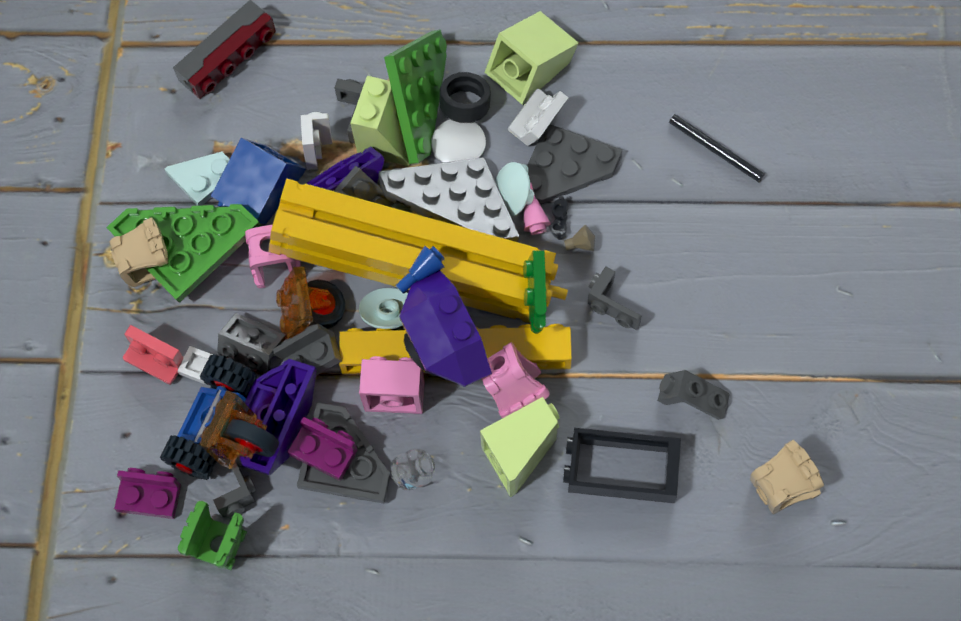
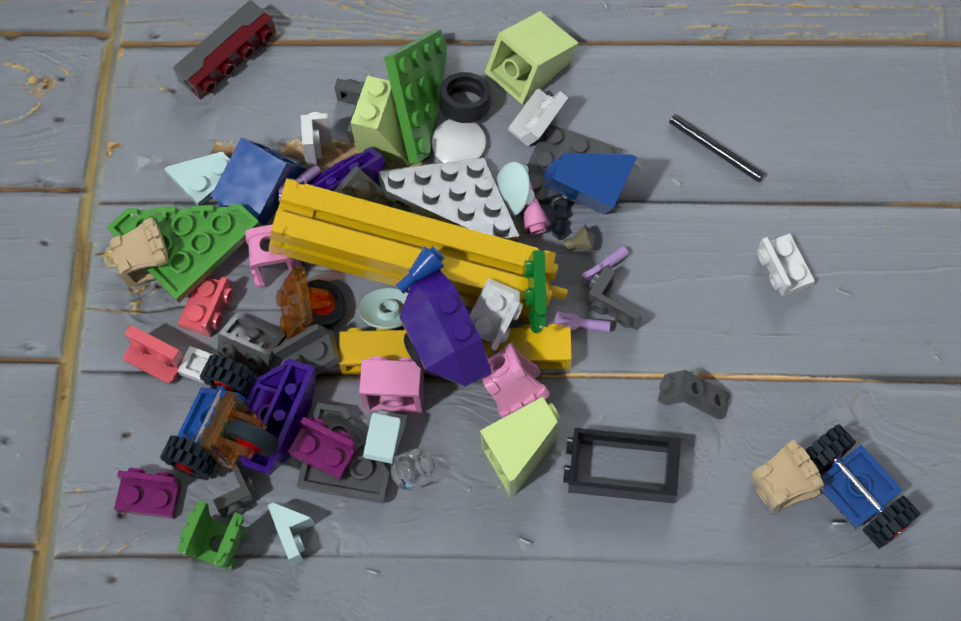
(205, 306): none -> coral bracket
(288, 523): none -> light aqua slope
(303, 179): none -> lavender piece
(384, 436): none -> light aqua slope
(494, 312): none -> white bracket
(575, 322): none -> lavender piece
(590, 178): none -> blue slope
(609, 261): none -> lavender piece
(785, 265): none -> white bracket
(860, 487): none -> plate

